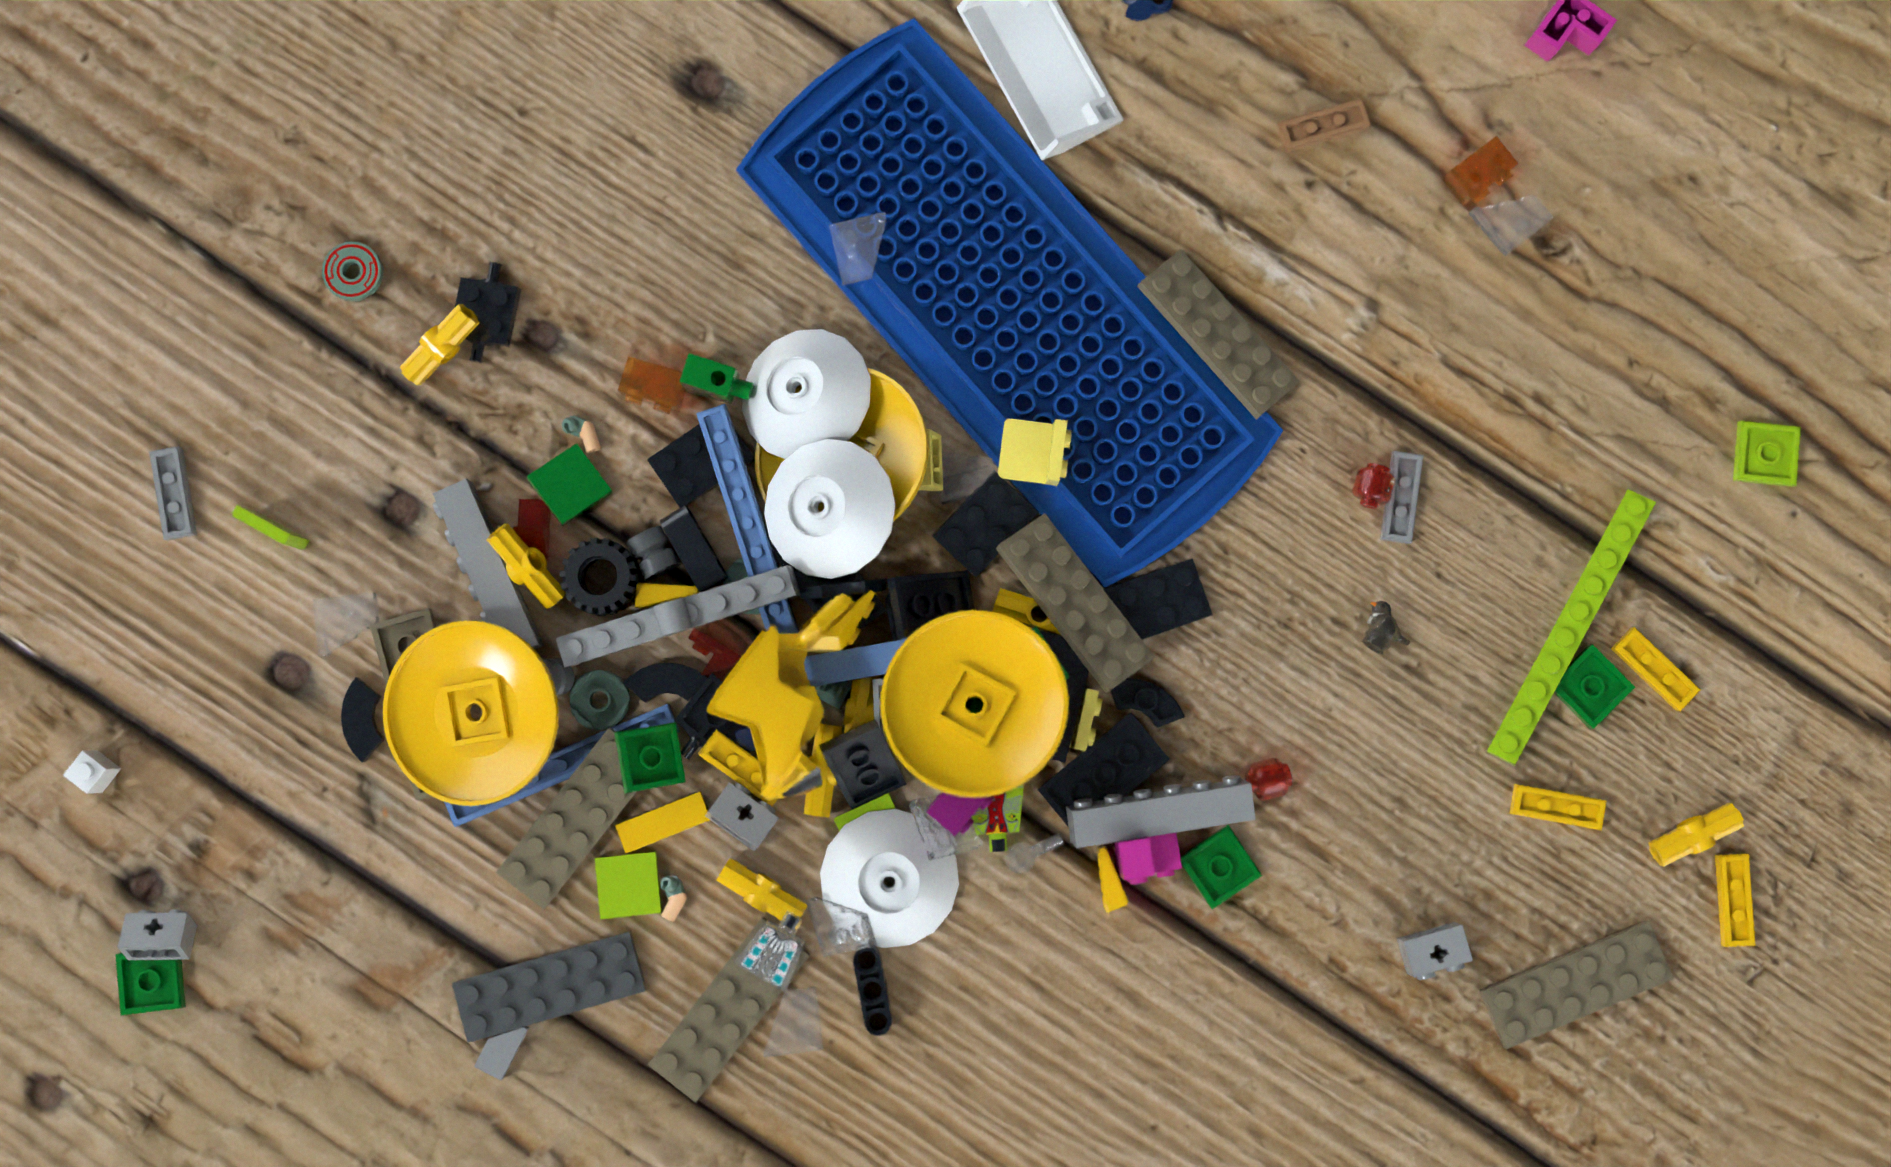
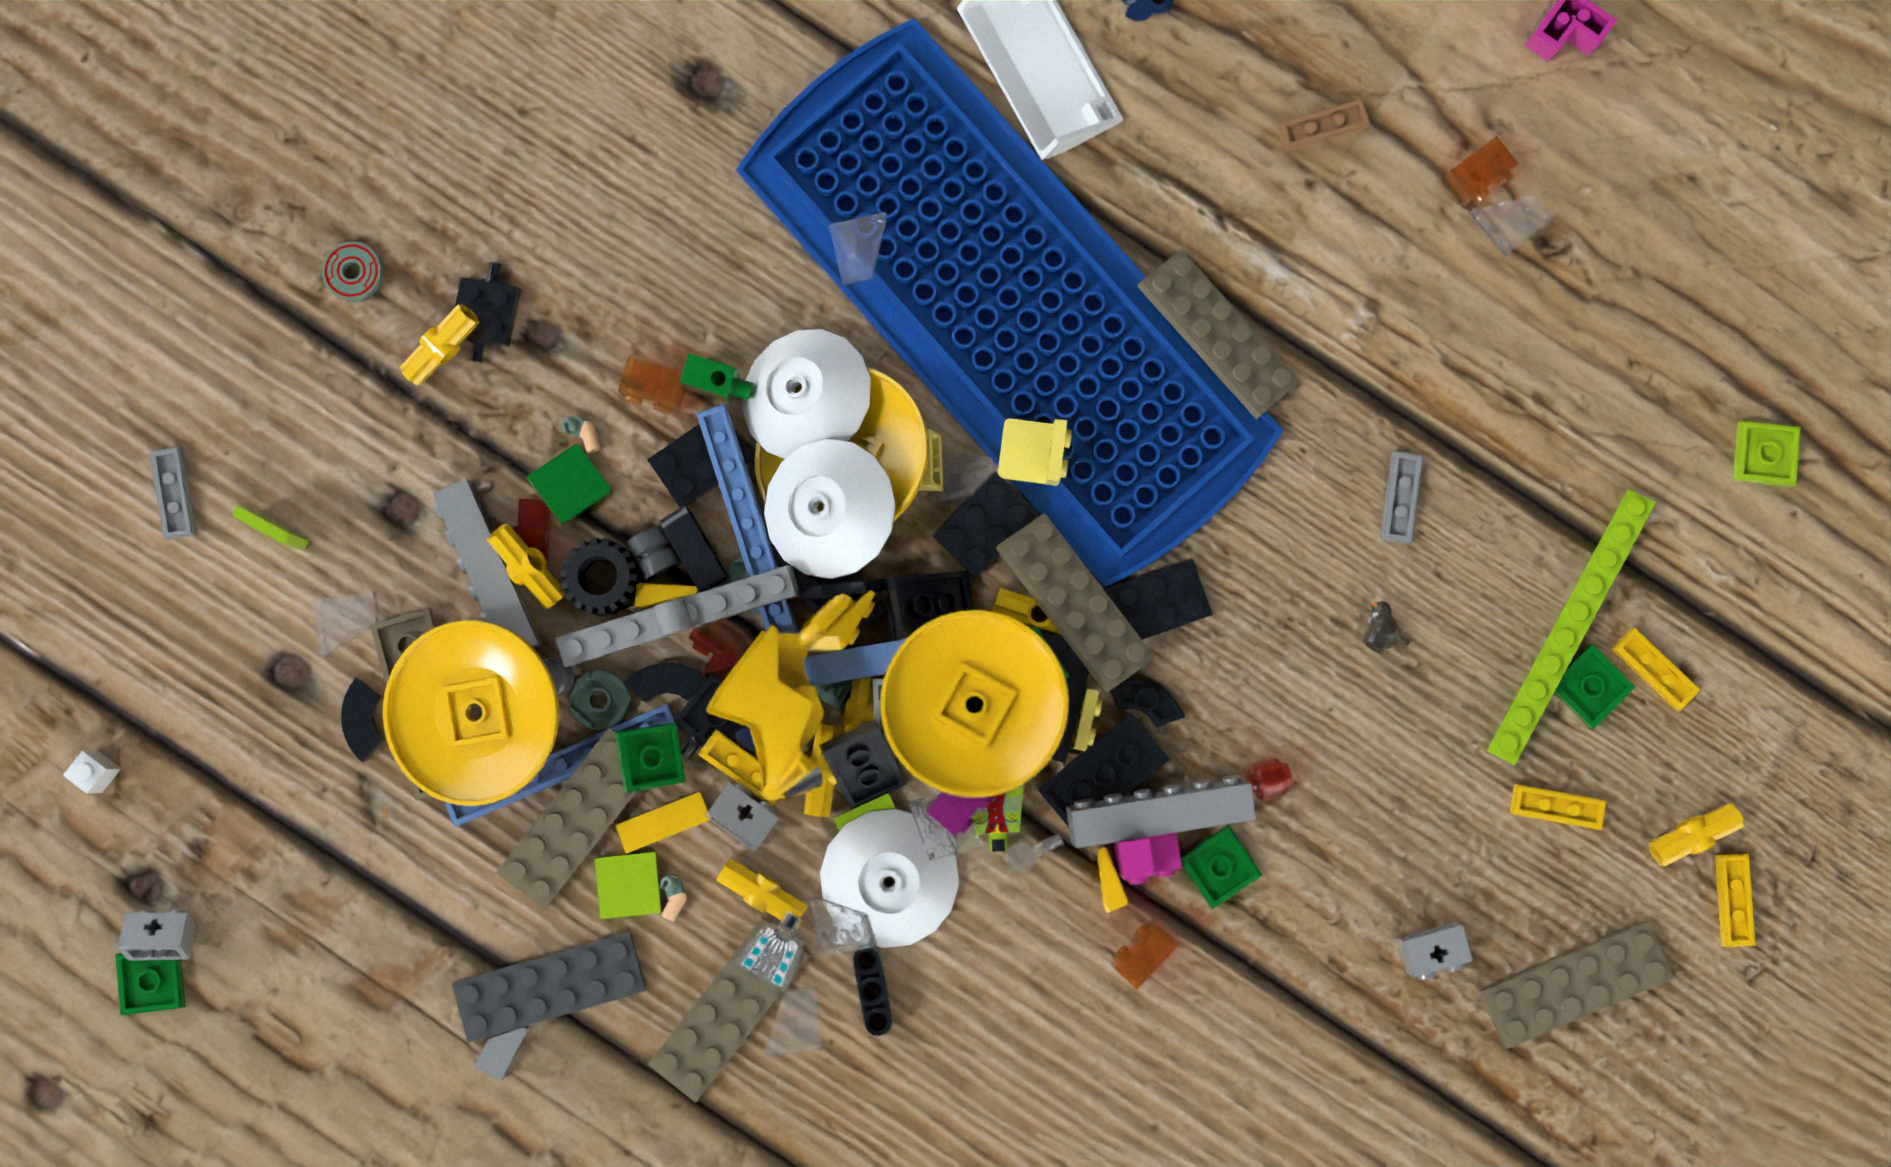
(1143, 954): none -> clear orange brick
(1373, 485): clear red head -> none

